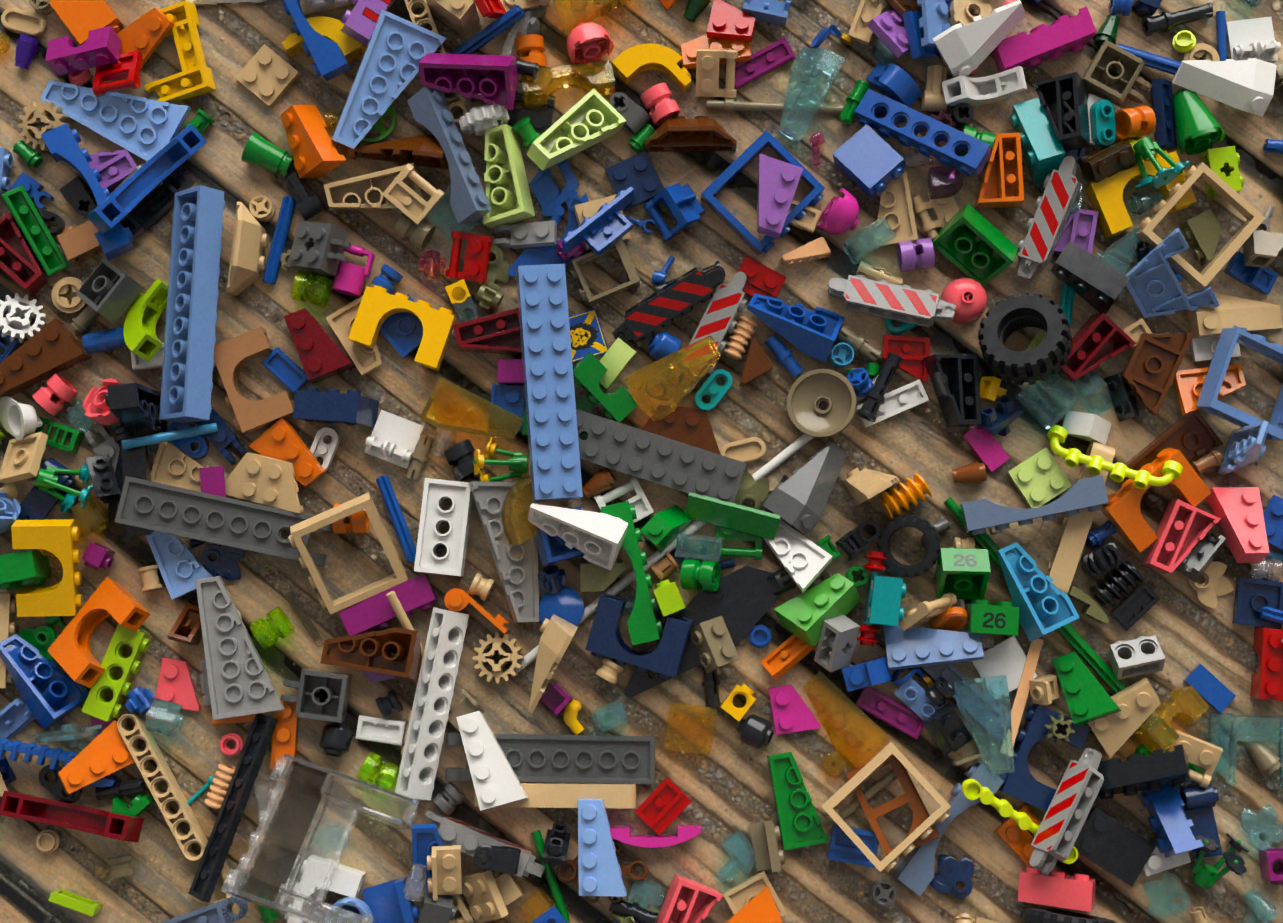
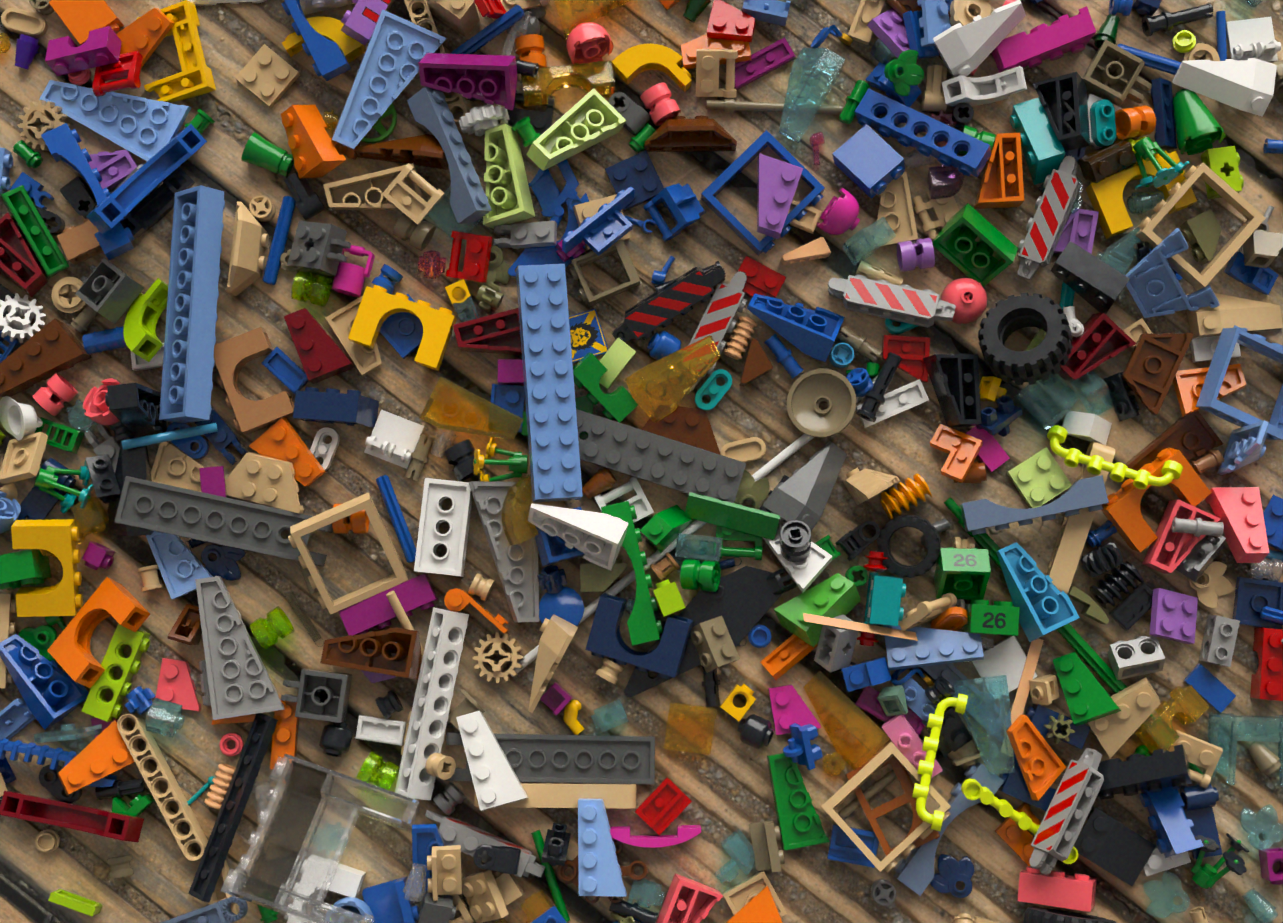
(440, 766): none -> tan wheel
(795, 541): none -> black wheel
(800, 747): none -> blue hips
(859, 626): none -> light nougat sticker
(893, 700): none -> sand green slope
(904, 72): none -> green plate
(908, 741): none -> bright pink plate
(926, 767): none -> neon yellow bar
(961, 450): none -> orange plate
(1035, 756): none -> orange wing
(1075, 325): none -> white arm
(1173, 616): none -> medium lavender plate
(1197, 527): none -> light grey pin
(1219, 640): none -> light grey brick

